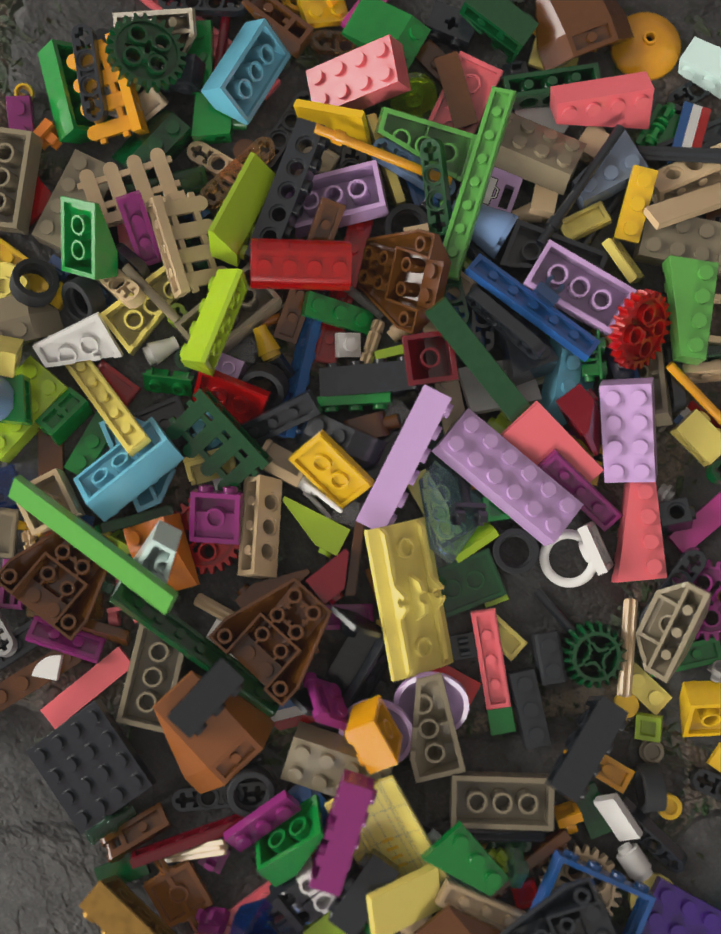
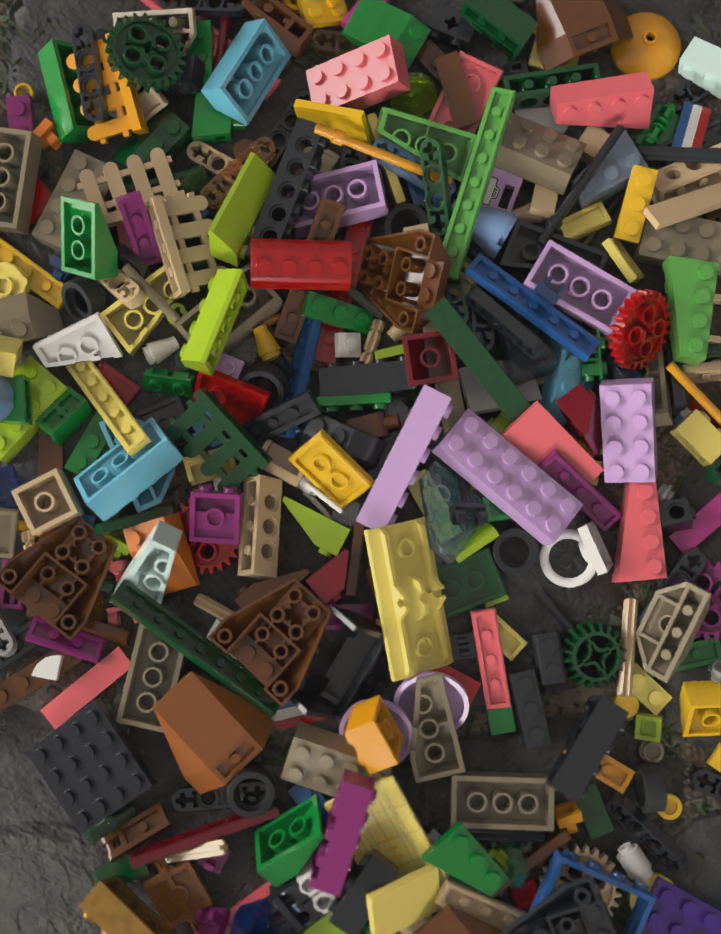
(26, 296): black tyre -> none
(93, 544): bright green tile -> none
(206, 698): black brick -> none
(262, 821): magenta plate -> none
(327, 702): magenta plate -> none
(618, 817): white tile -> none

